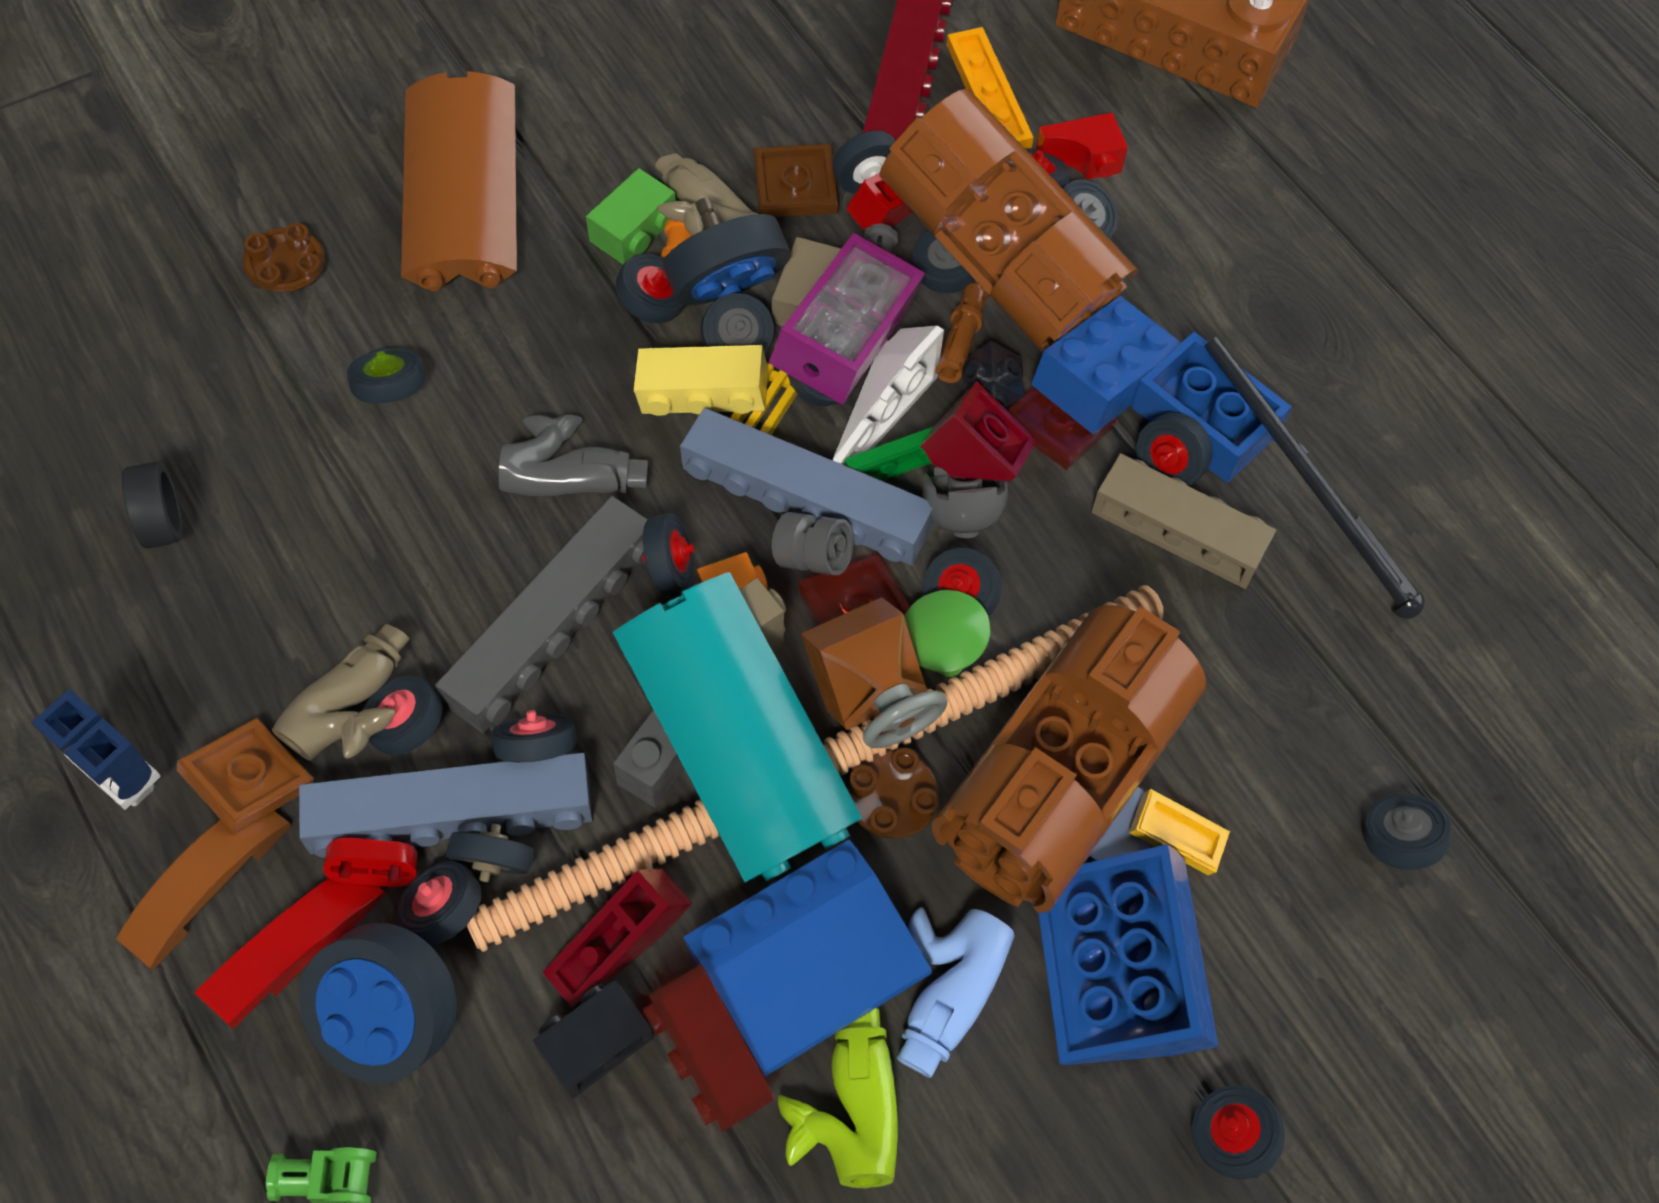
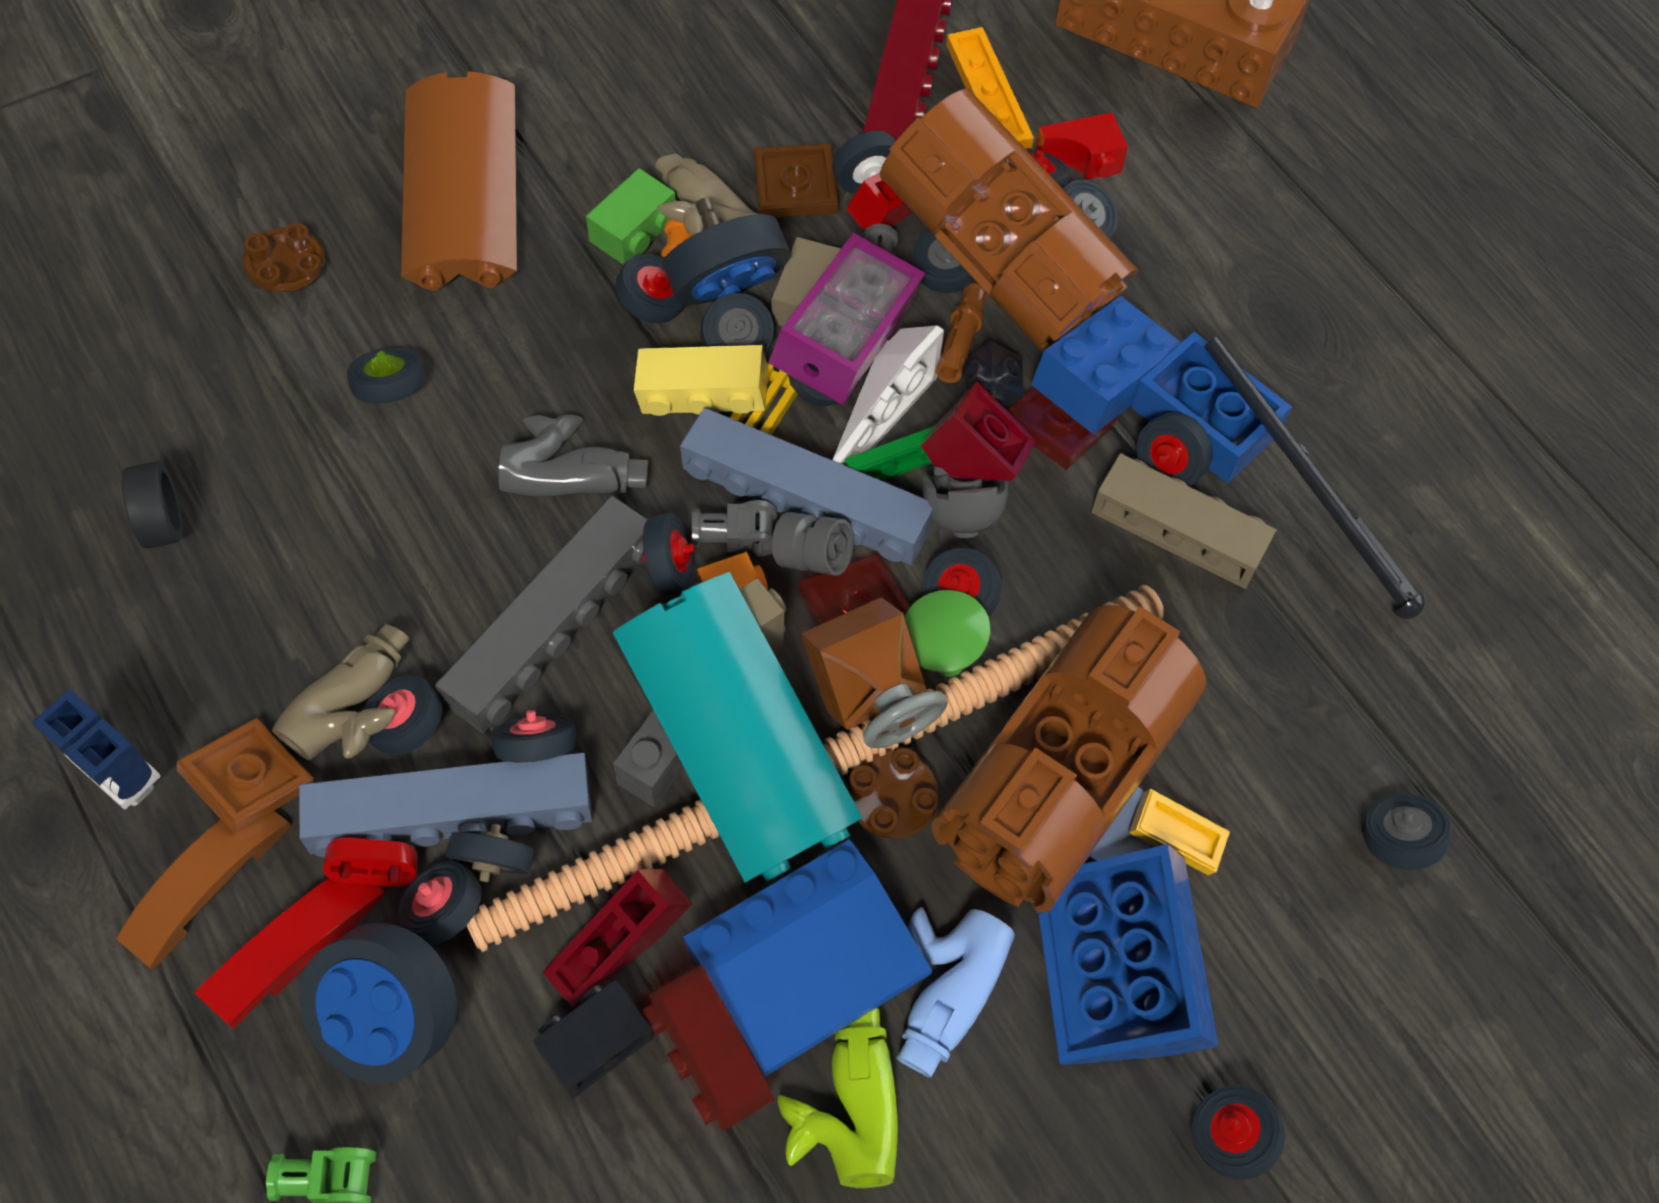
(737, 527): none -> dark grey connector

